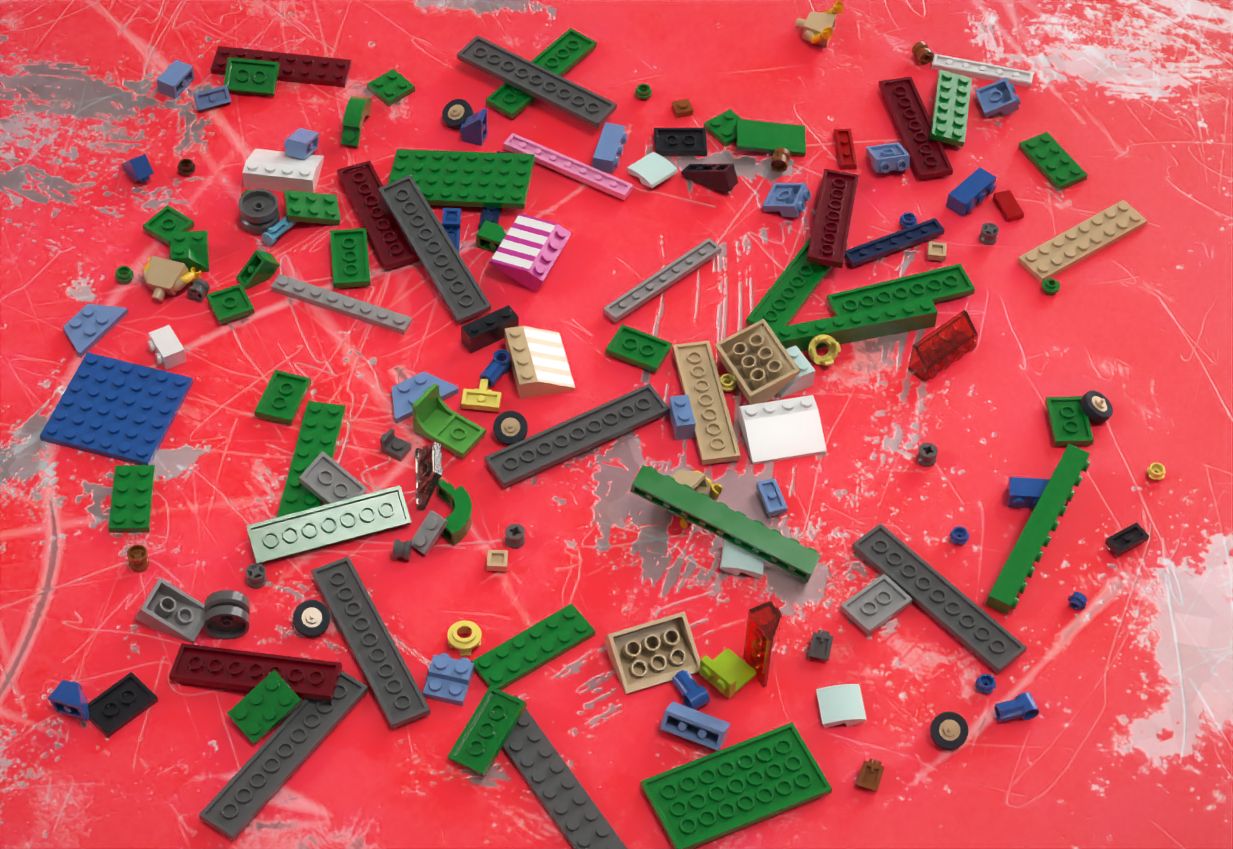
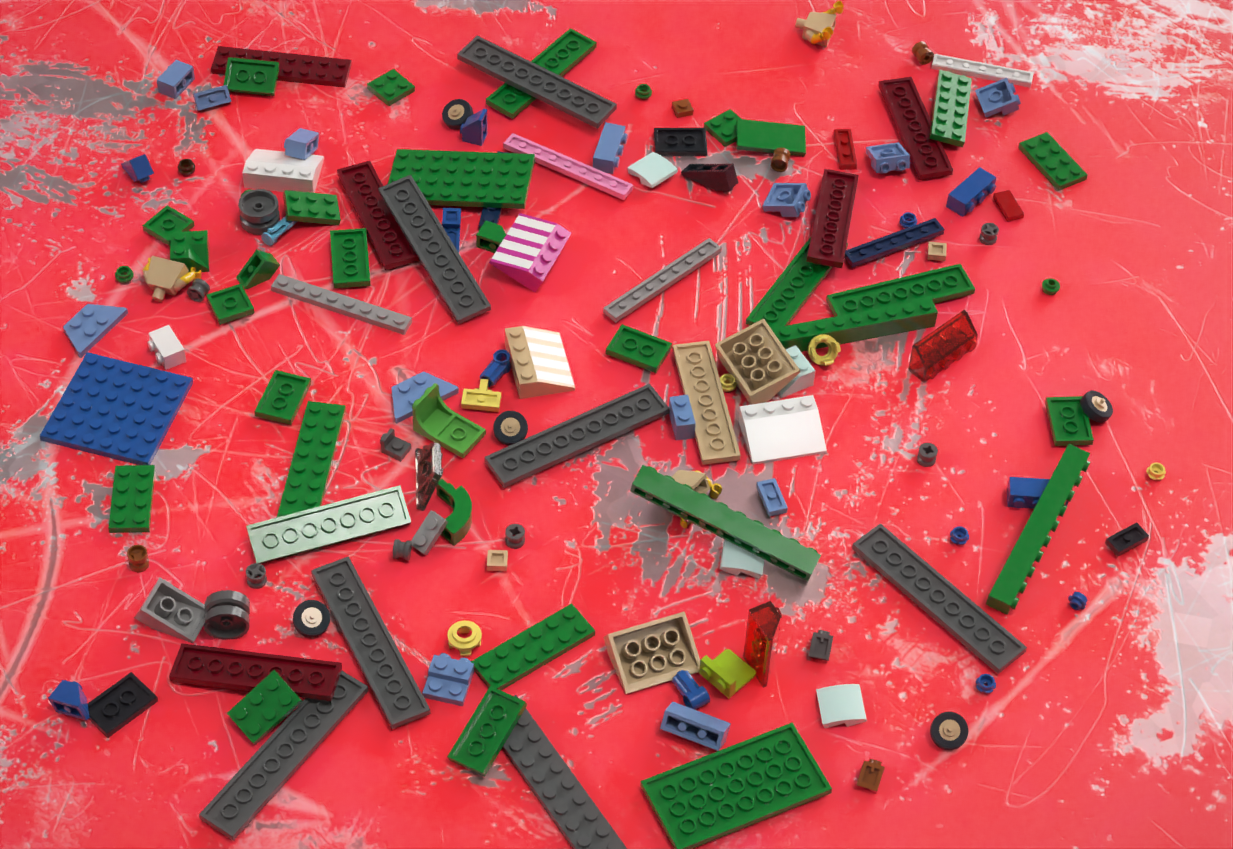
(330, 480): light grey plate -> none
(353, 119): green arch -> none
(488, 329): black brick -> none
(876, 604): light grey plate -> none
(1021, 706): blue piece -> none
(1082, 241): tan plate -> none

